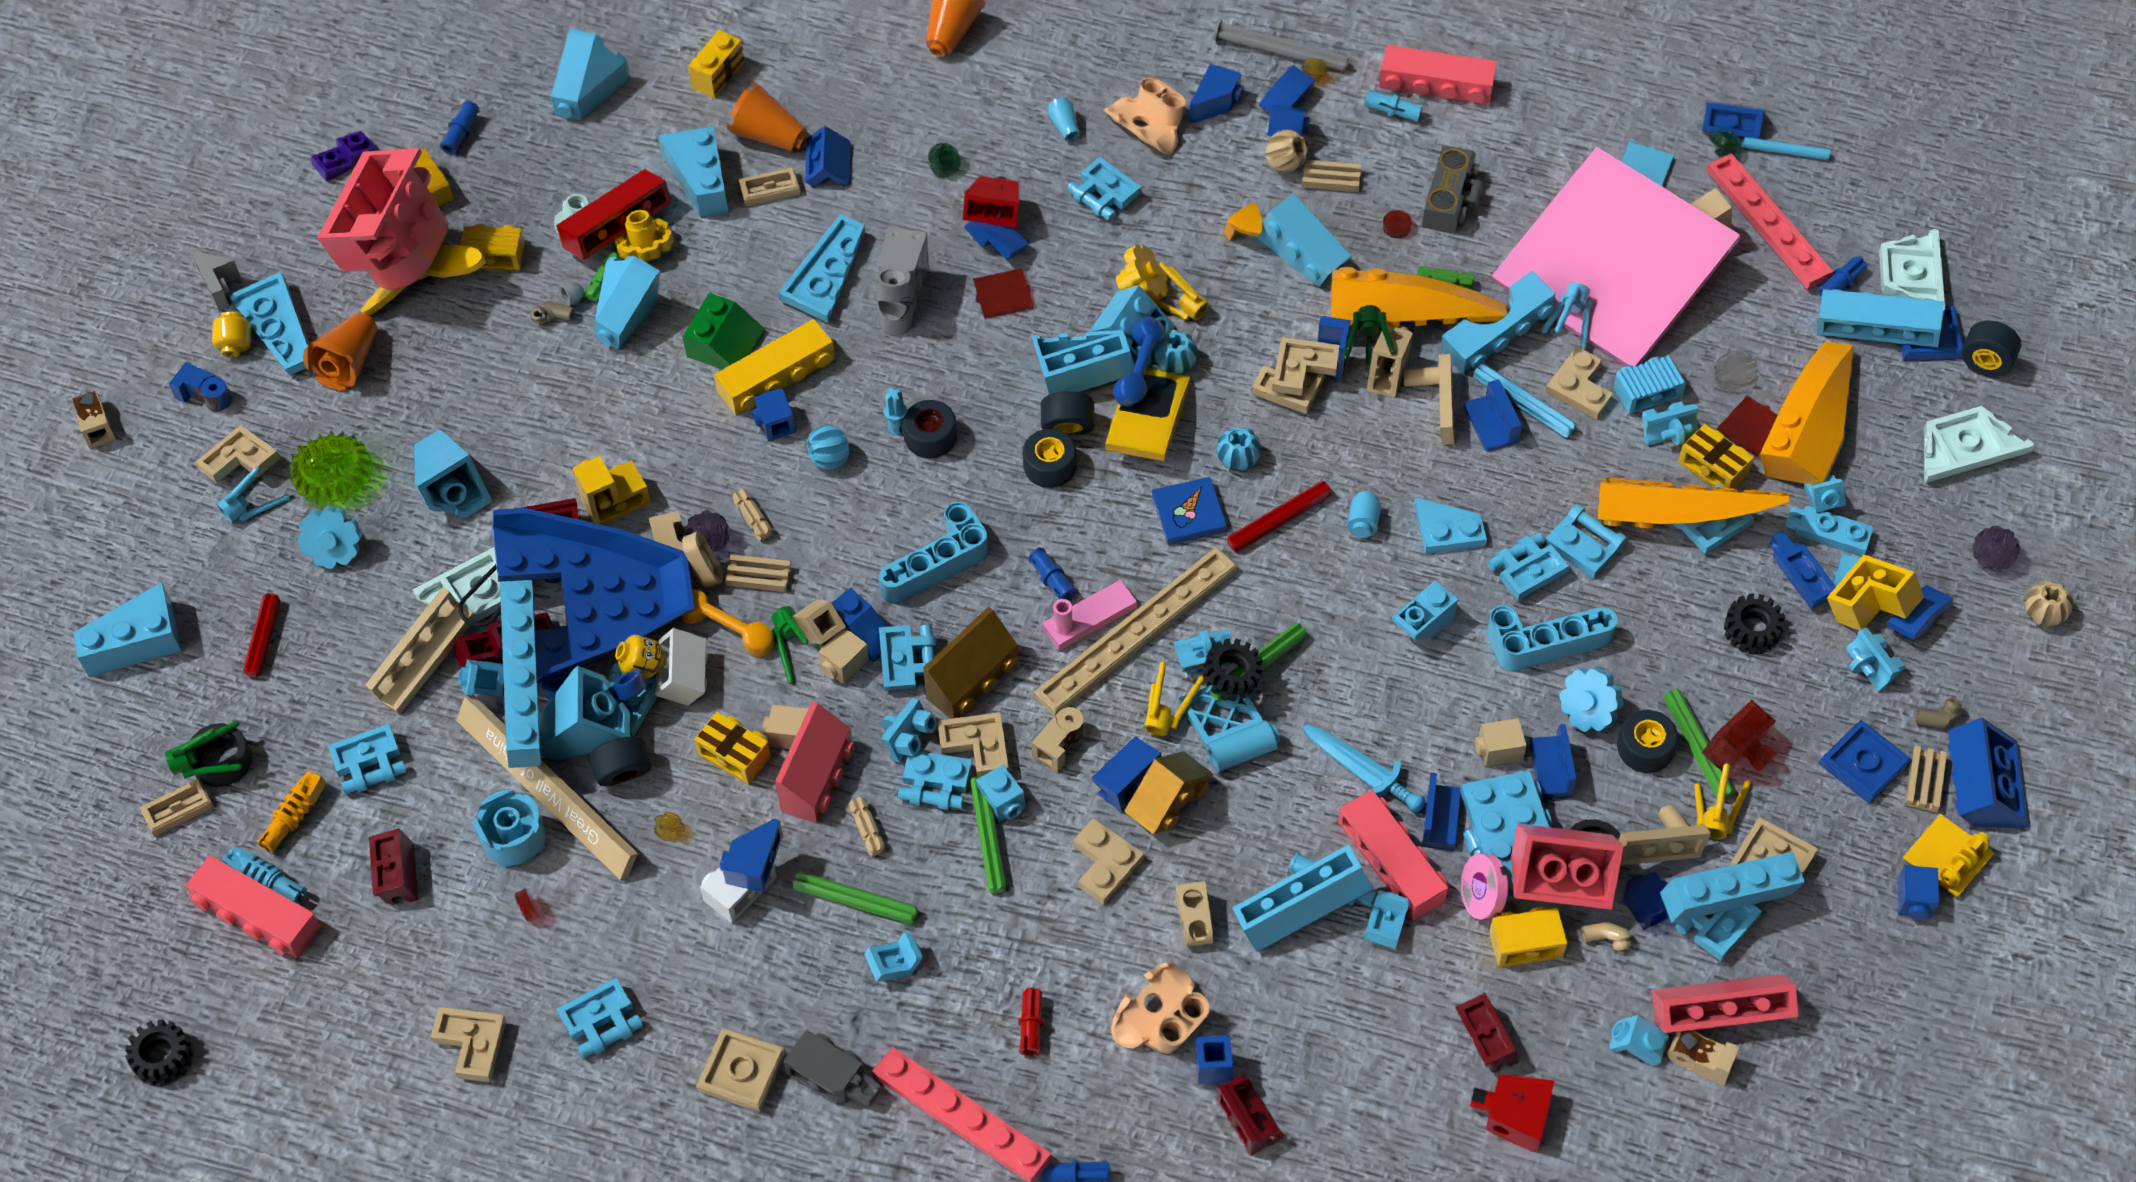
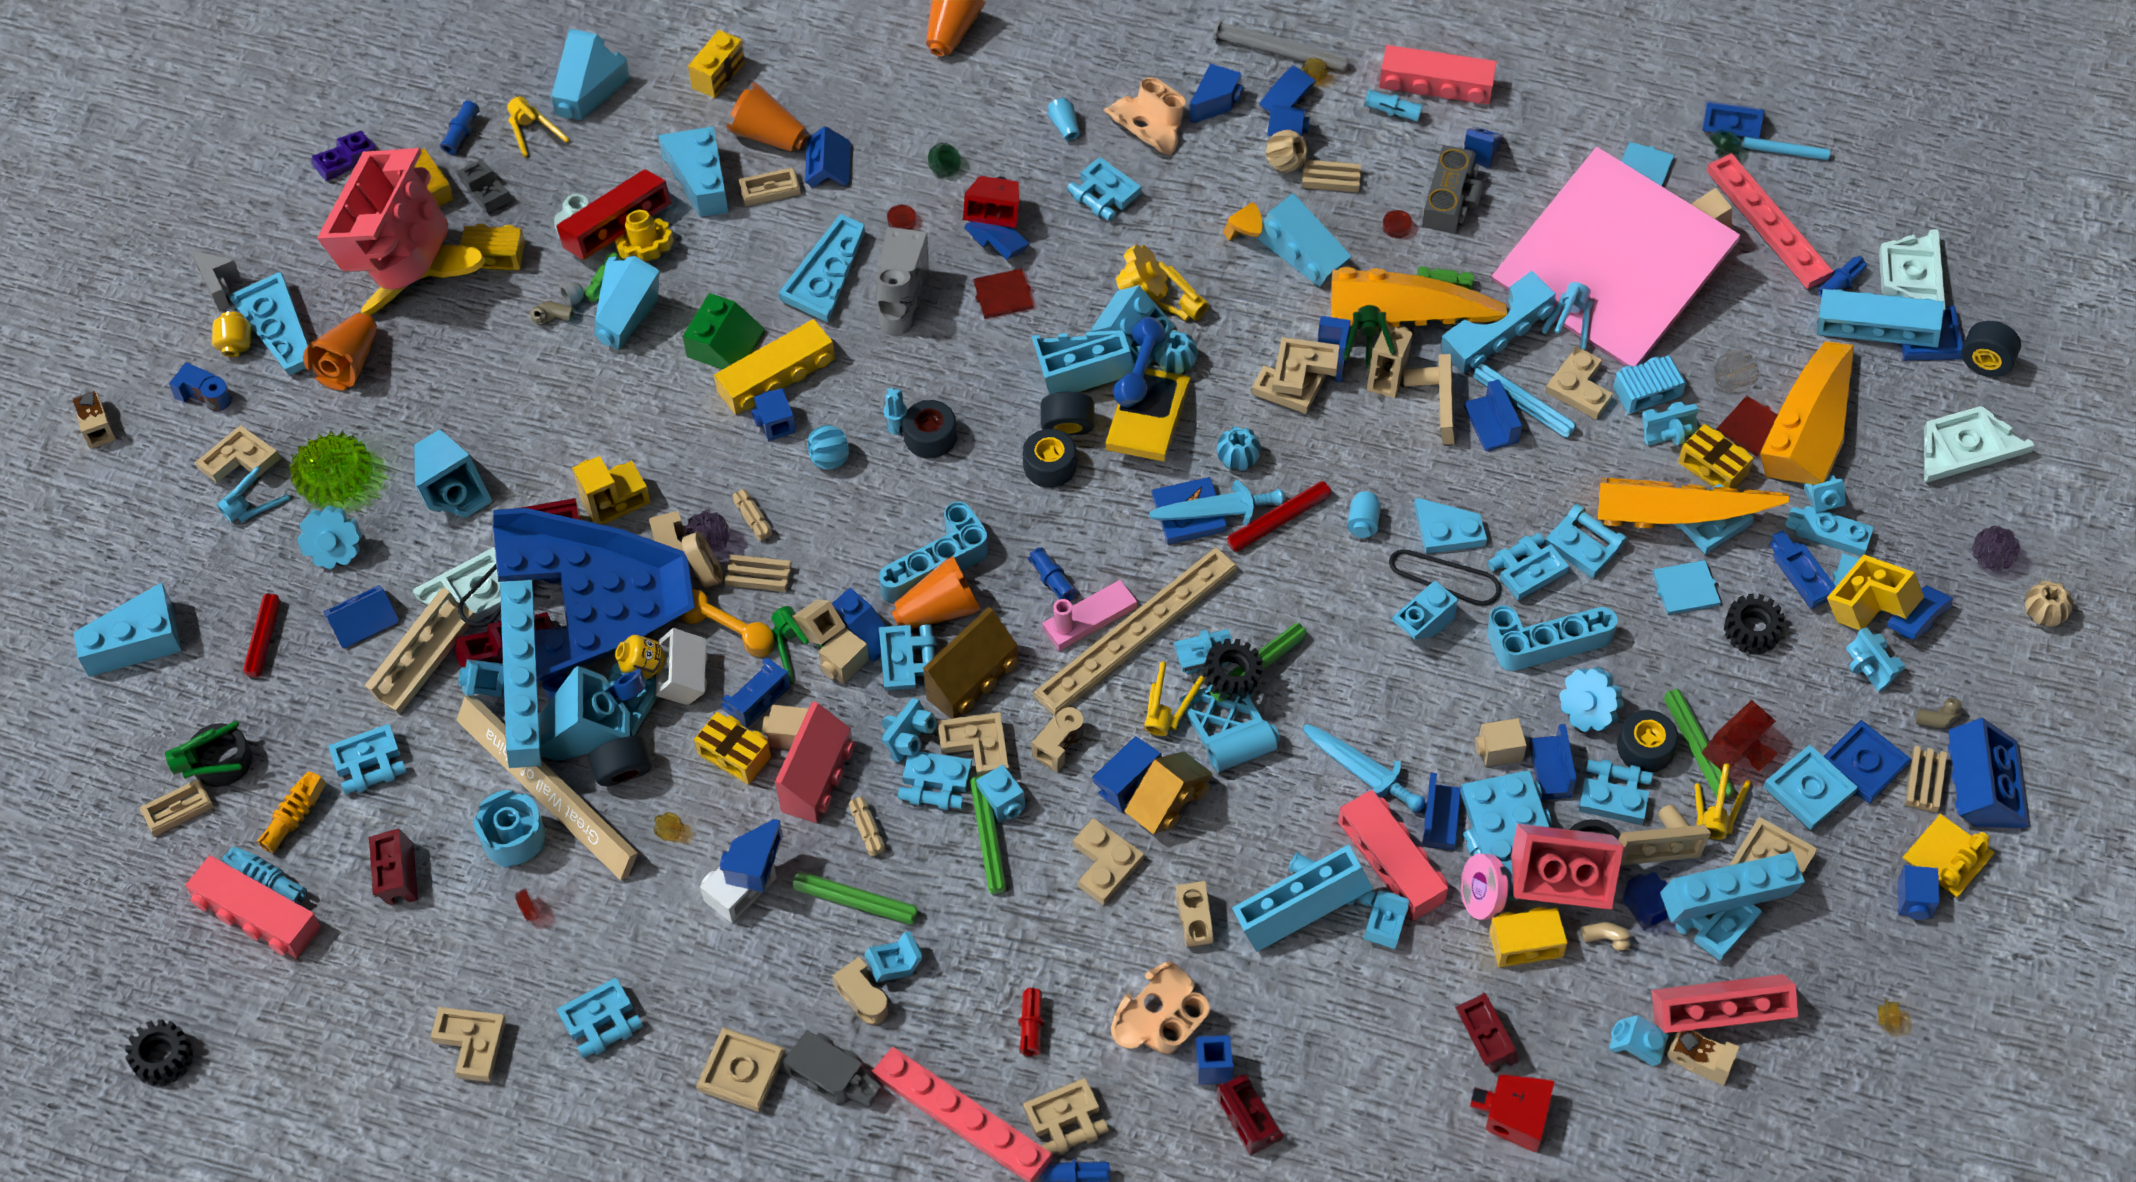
(361, 616): none -> blue panel
(483, 186): none -> dark grey slope
(524, 114): none -> yellow plant
(758, 693): none -> blue hinge
(855, 989): none -> tan leg
(901, 217): none -> clear red tile
(936, 598): none -> orange cone
(1062, 1108): none -> tan plate
(1221, 505): none -> medium azure sword
(1448, 563): none -> black piece
(1483, 143): none -> blue slope
(1615, 800): none -> medium azure plate
(1686, 587): none -> medium azure piece
(1810, 787): none -> medium azure plate
(1889, 1015): none -> clear yellow plate

